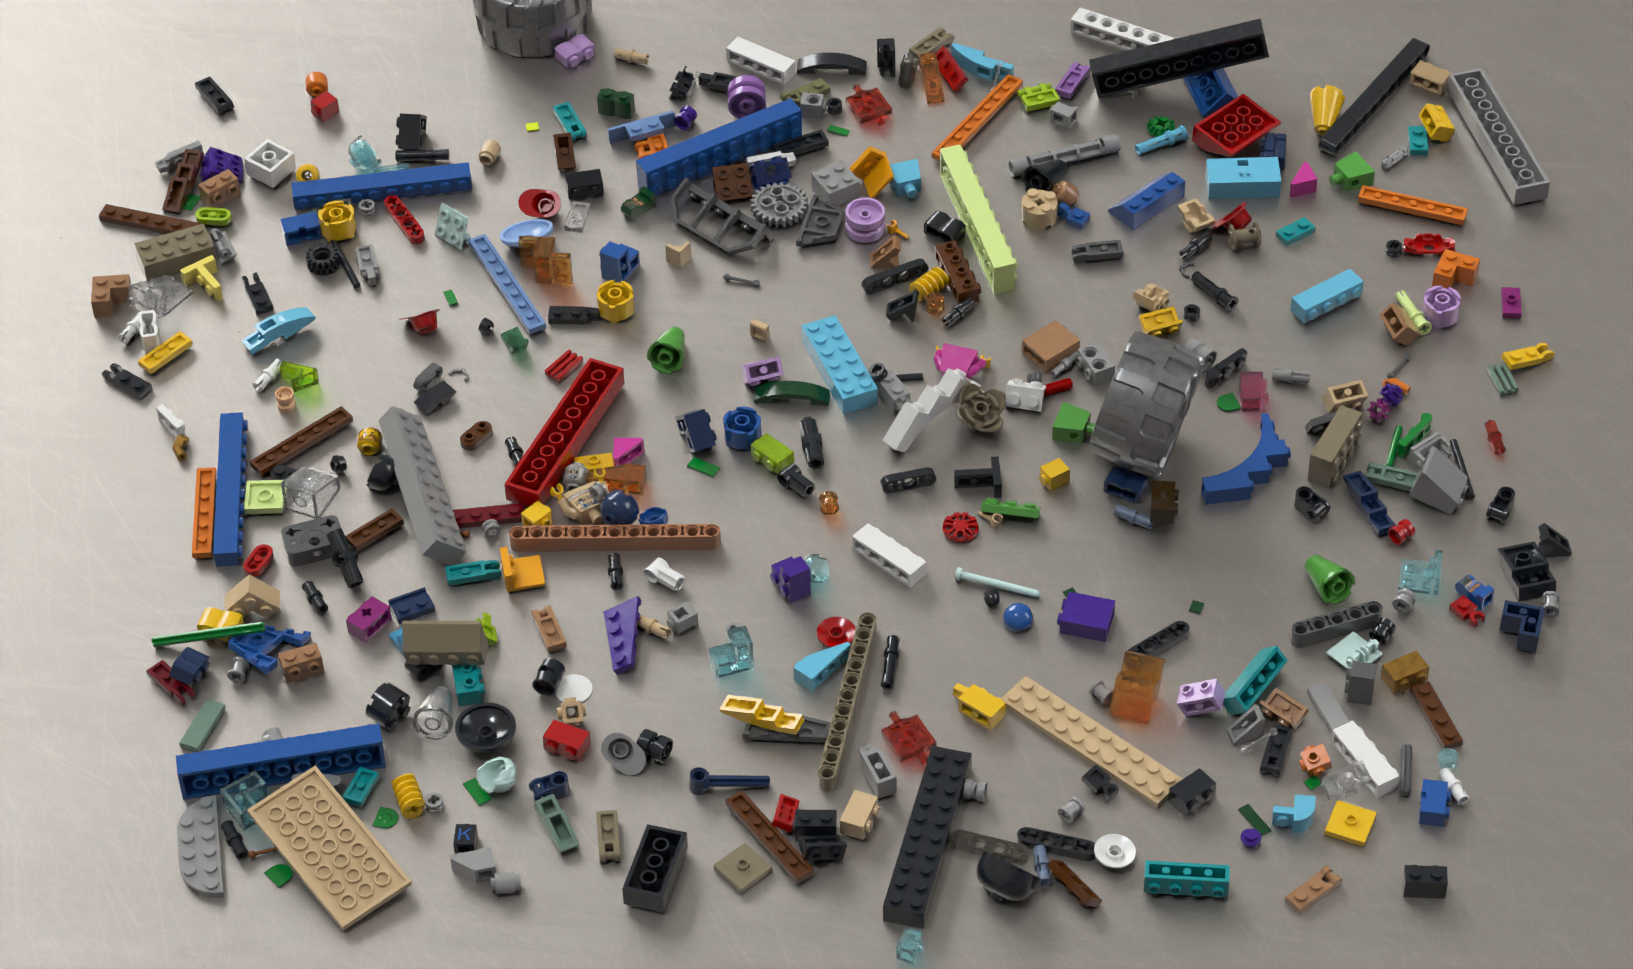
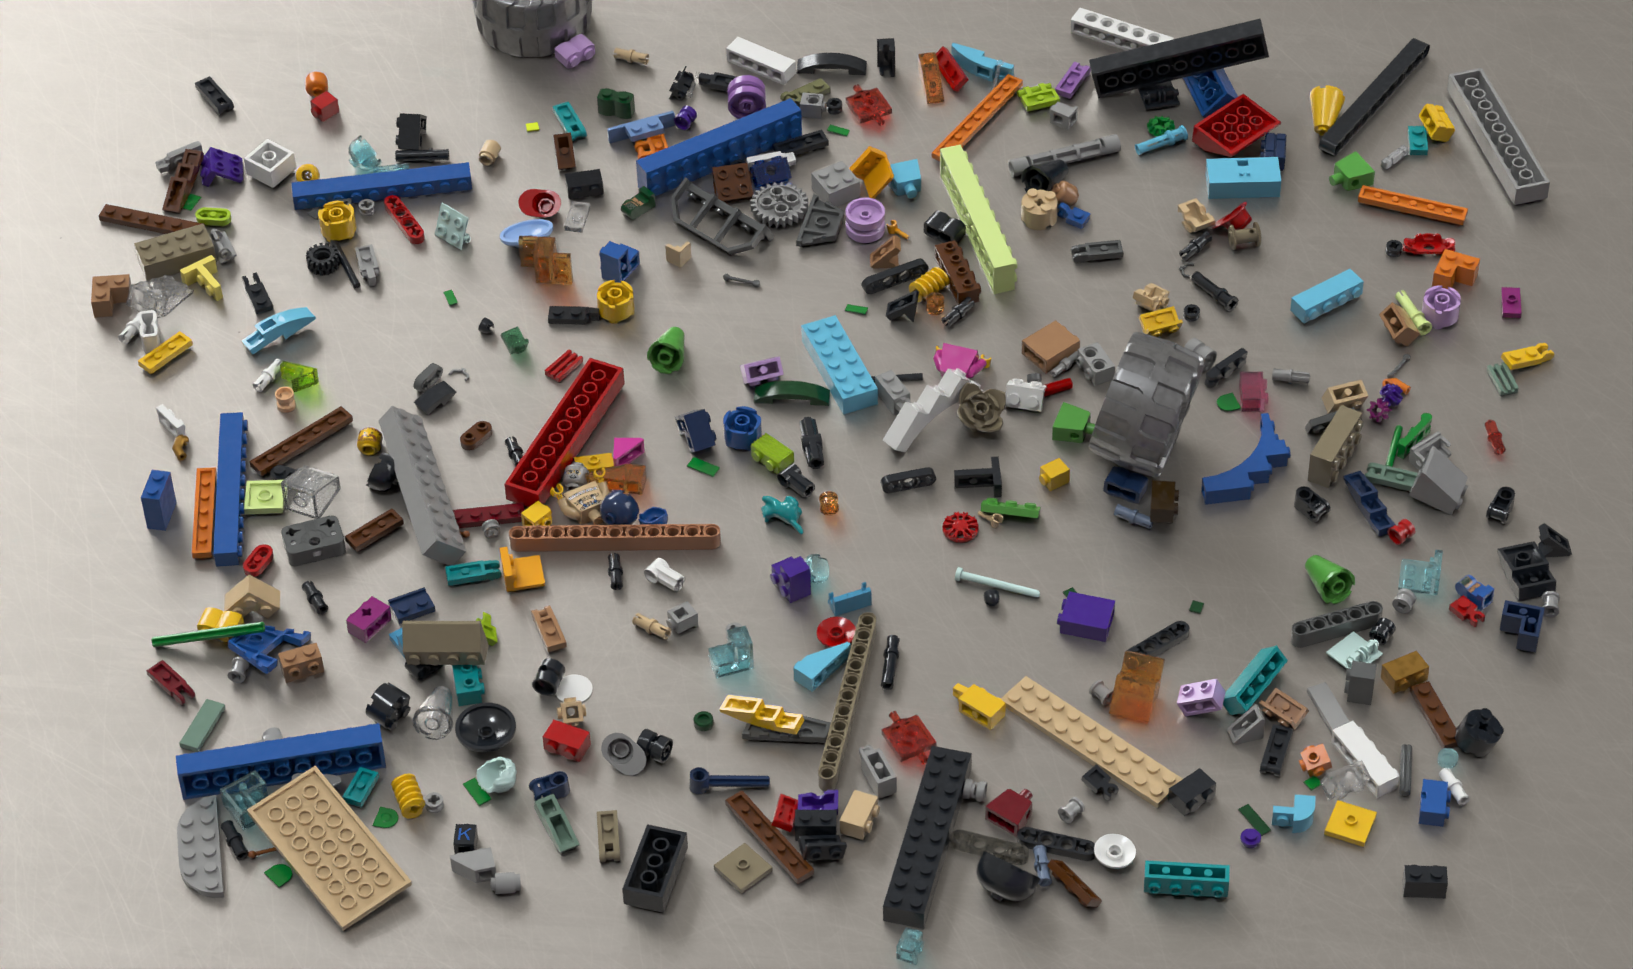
(127, 381): black hinge -> none
(158, 500): none -> blue brick
(190, 666): dark blue brick -> none
(219, 189): medium nougat brick -> none
(300, 228): blue brick -> none
(338, 464): black plate -> none
(345, 558): black piece -> none
(424, 322): red piece -> none
(507, 284): medium blue plate -> none
(598, 491): light grey bush -> none
(621, 633): dark purple wing -> none
(703, 721): none -> dark green tile
(759, 330): tan tile -> none
(786, 511): none -> teal animal
(811, 801): none -> dark purple cylinder
(850, 601): none -> dark azure hinge
(857, 309): none -> green piece
(873, 370): black bush -> none
(889, 555): white brick -> none
(908, 68): clear smoke axle -> none
(932, 42): dark tan plate -> none
(1010, 810): none -> dark red torso
(1018, 617): blue hair -> none
(1149, 200): blue slope -> none
(1159, 95): none -> black hinge
(1244, 749): clear hinge -> none
(1295, 231): teal plate -> none
(1304, 182): dark pink slope -> none
(1313, 890): medium nougat plate -> none
(1429, 78): tan brick -> none
(1461, 465): black bar -> none
(1478, 732): none -> black brick

